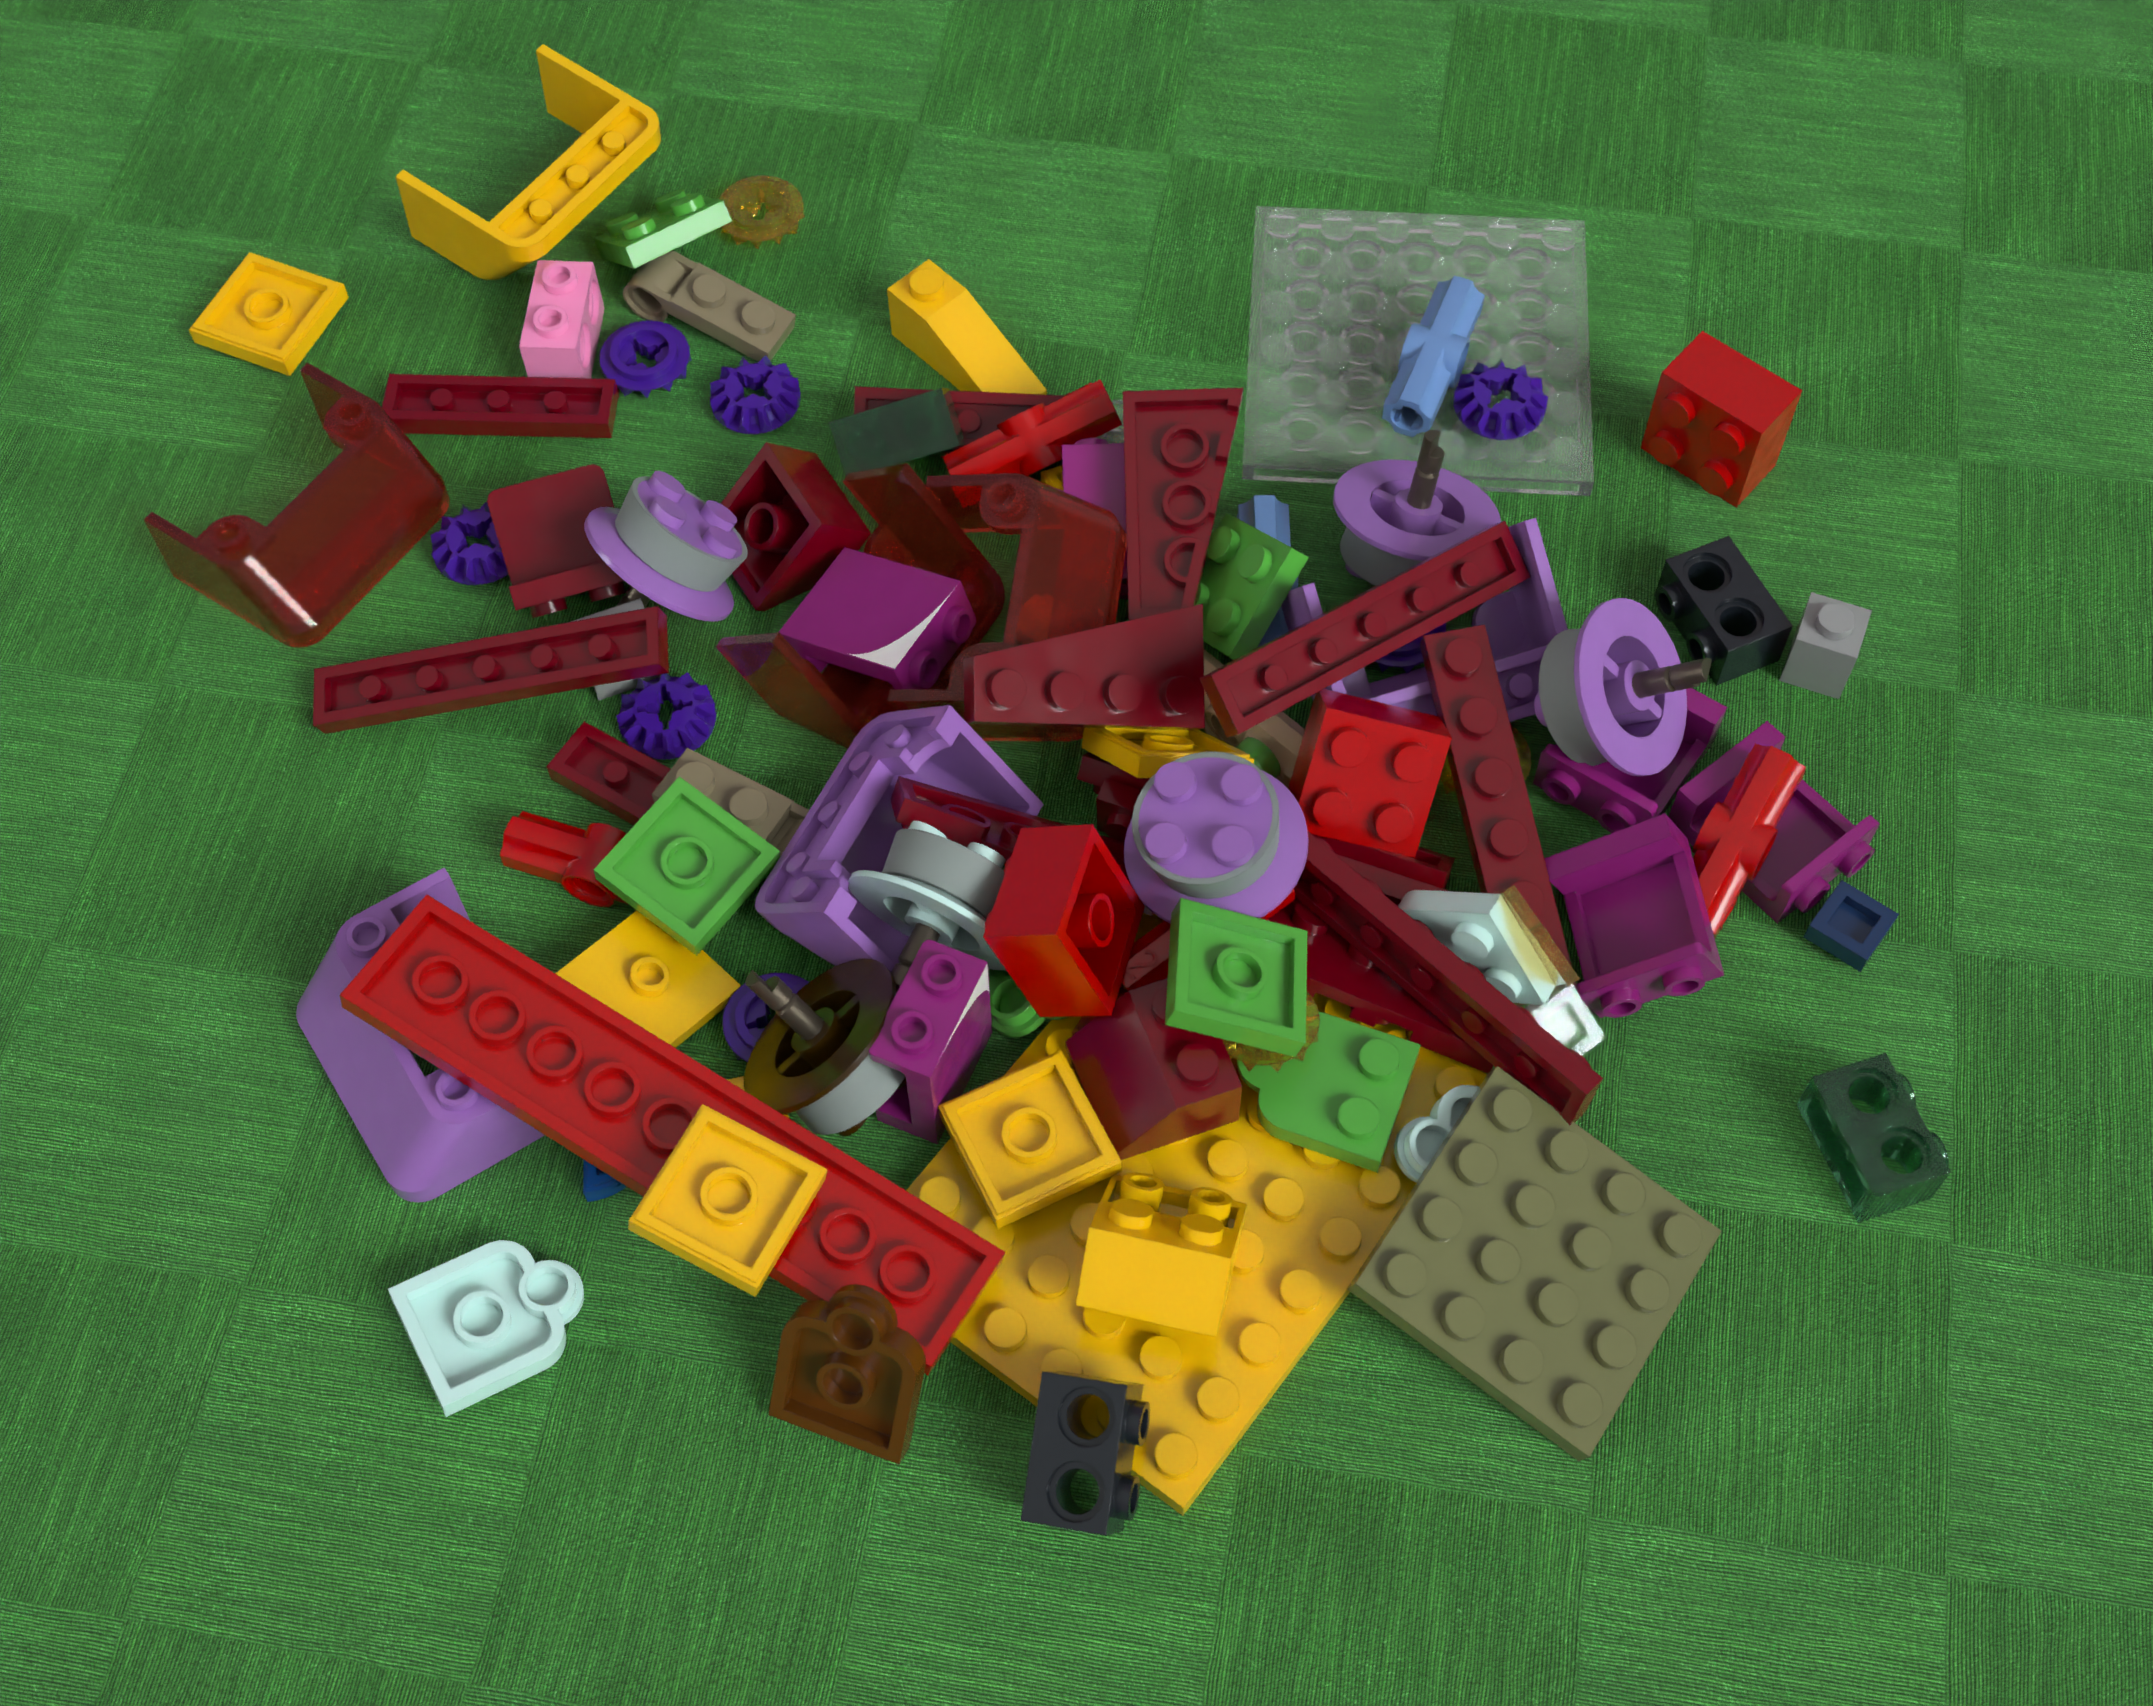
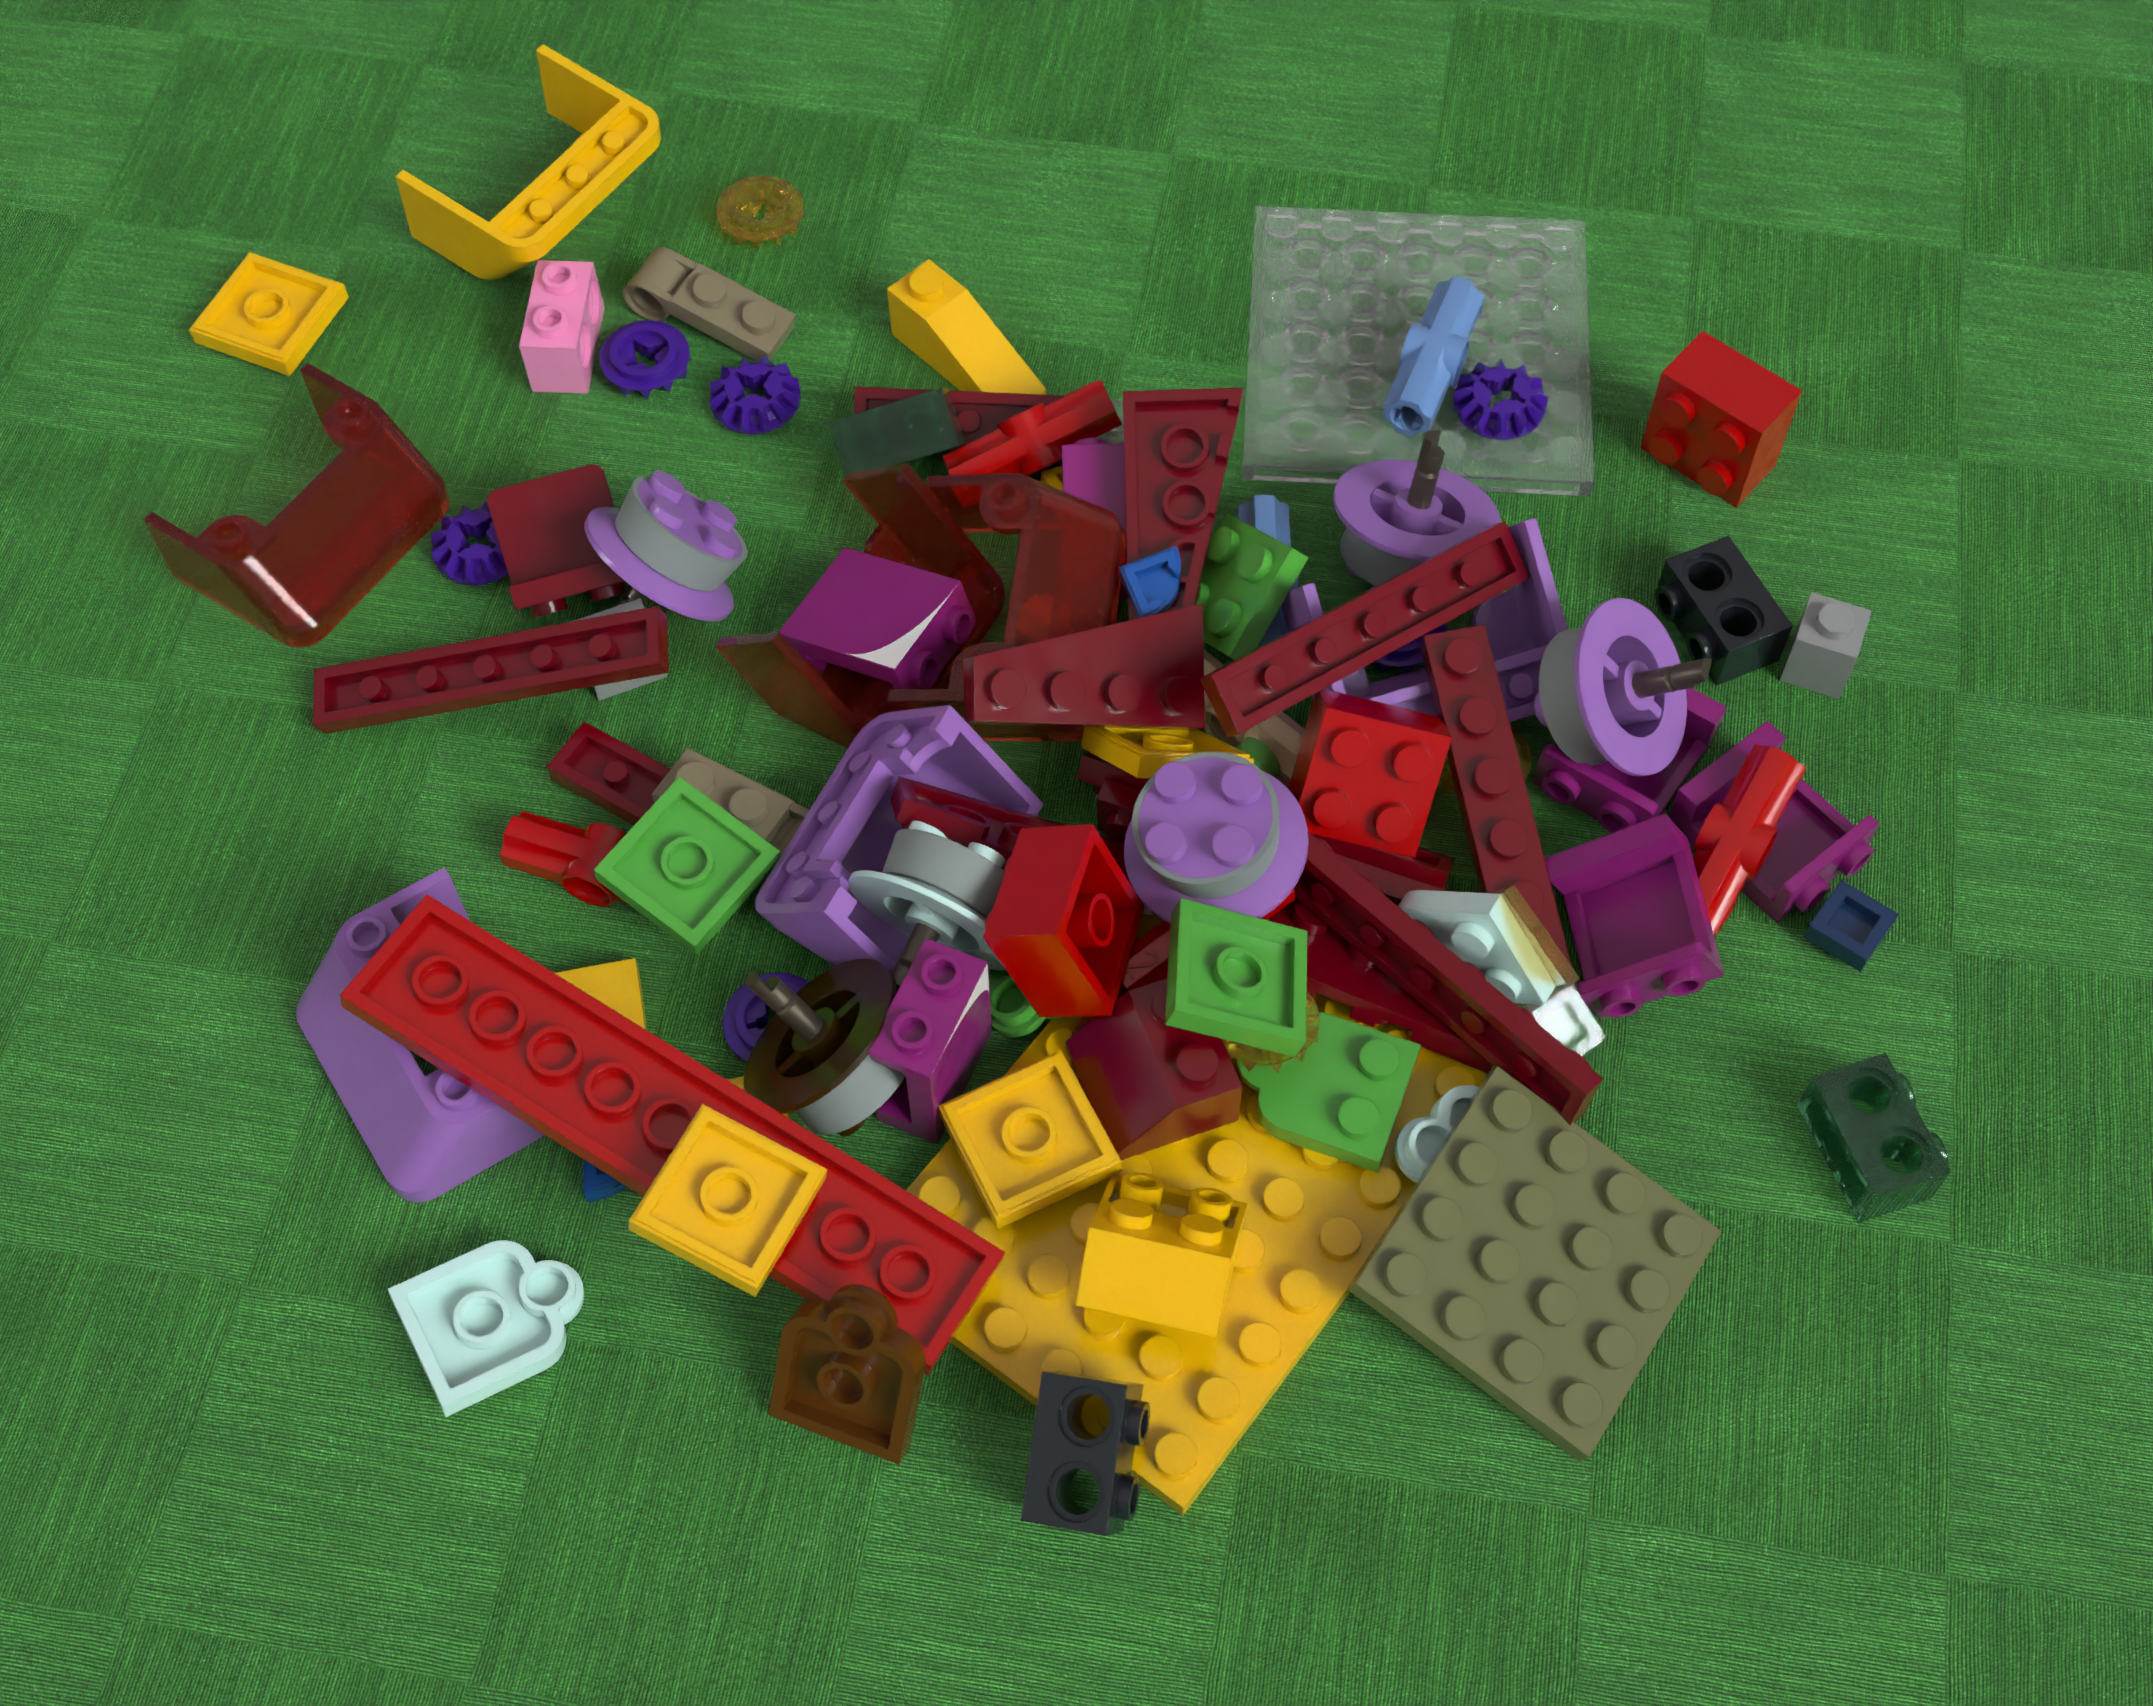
(502, 405): dark red plate -> none
(652, 979): yellow plate -> none
(673, 223): bright green plate -> none
(689, 723): dark purple gear -> none
(791, 524): dark red slope -> none
(1153, 581): none -> blue tile

